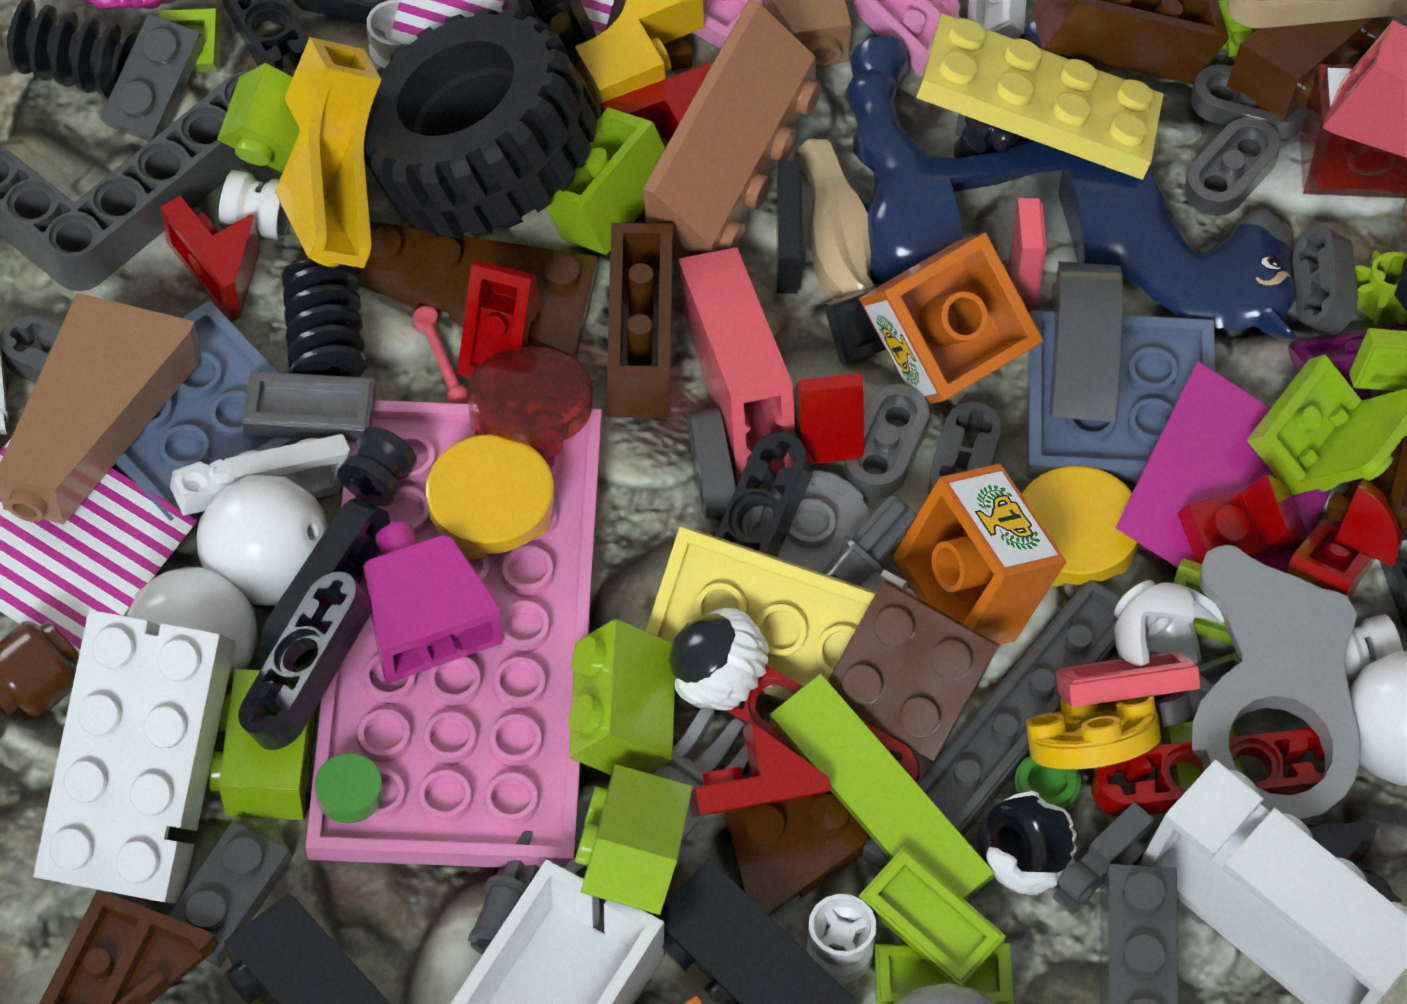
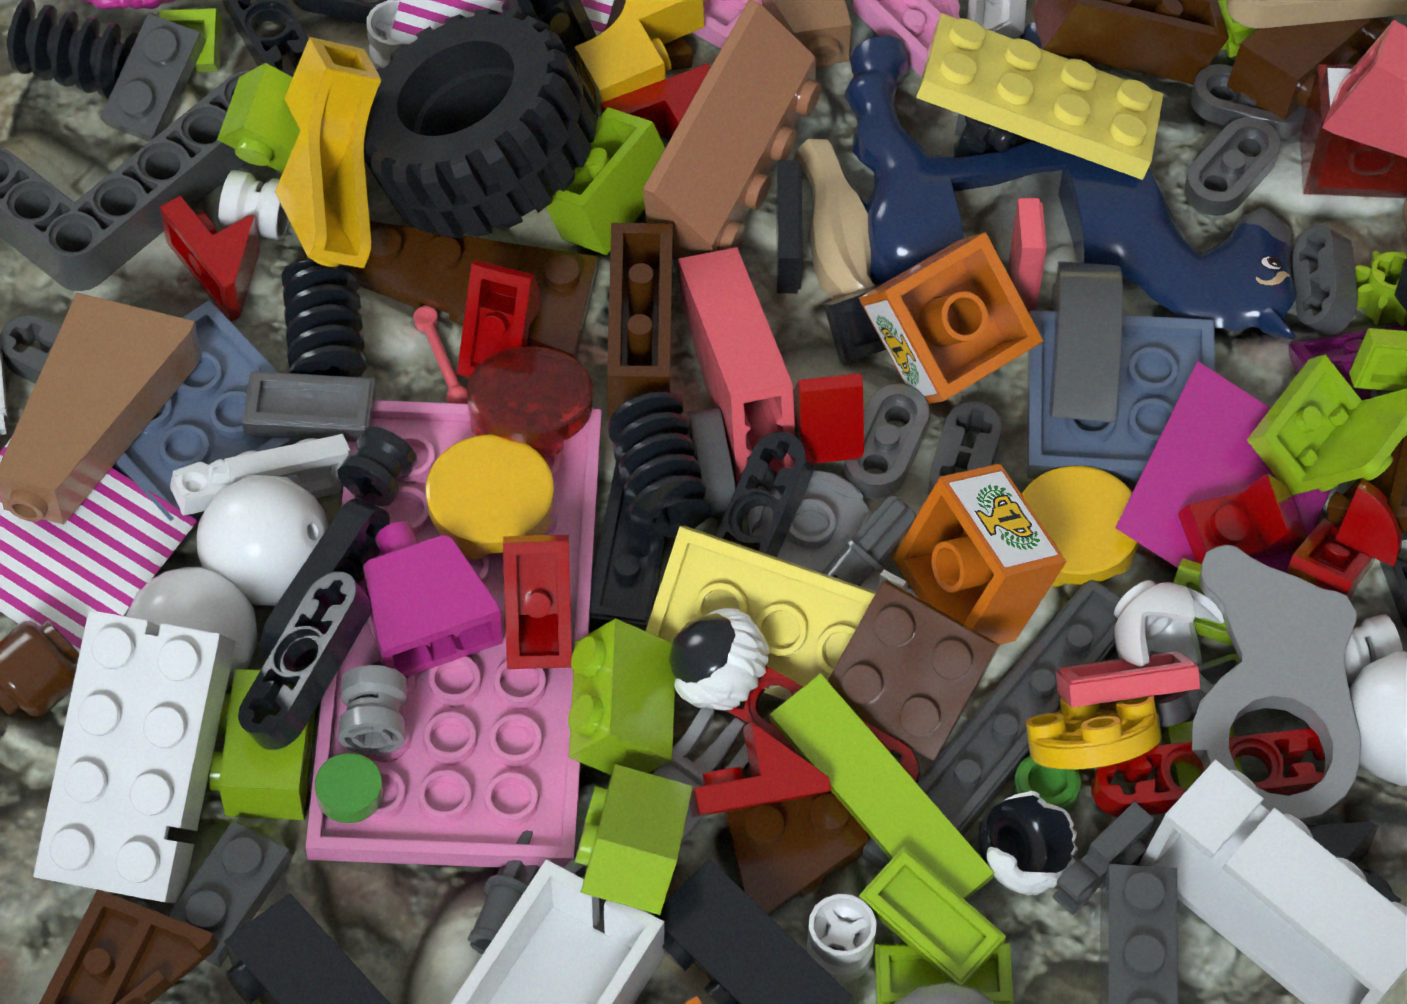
(372, 711): none -> light grey wheel
(537, 601): none -> red slope
(625, 566): none -> black tile
(658, 464): none -> black piece

